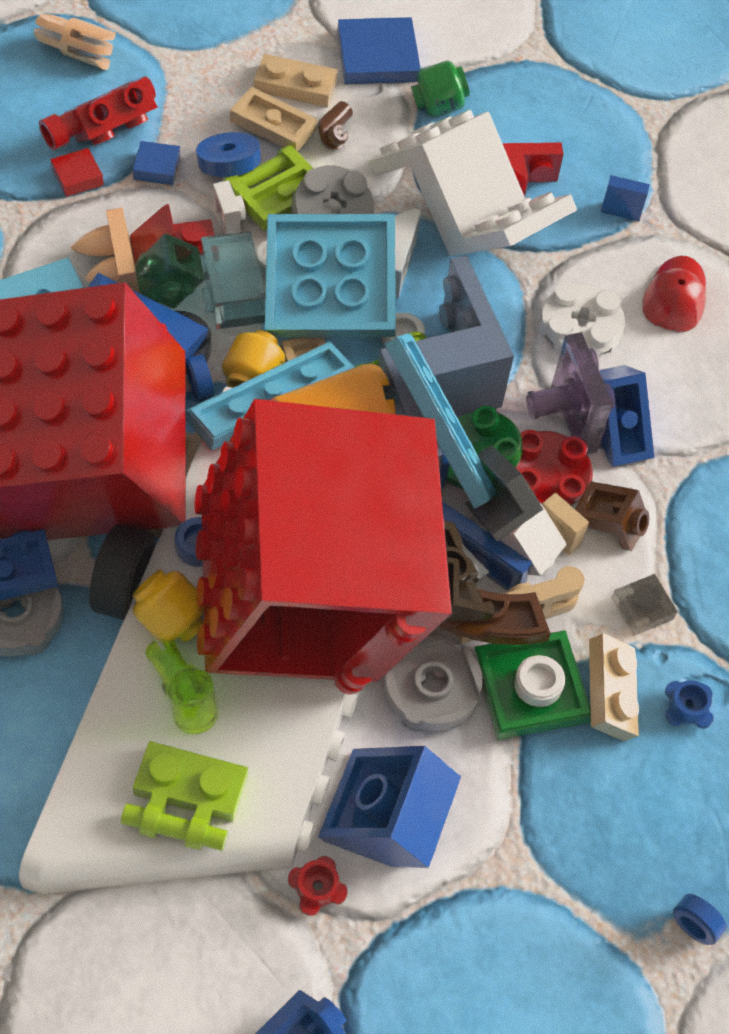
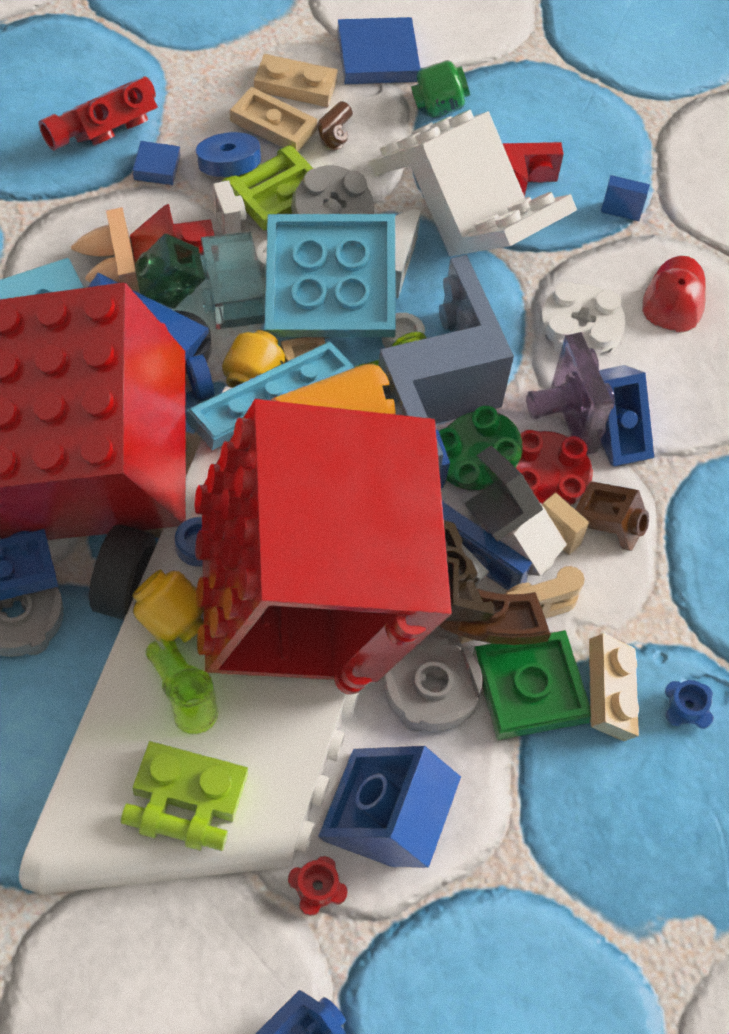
(76, 39): light nougat arm -> none
(77, 172): red tile -> none
(449, 431): medium azure tile -> none
(539, 681): white tile -> none
(644, 604): clear smoke plate -> none
(699, 919): blue tile -> none

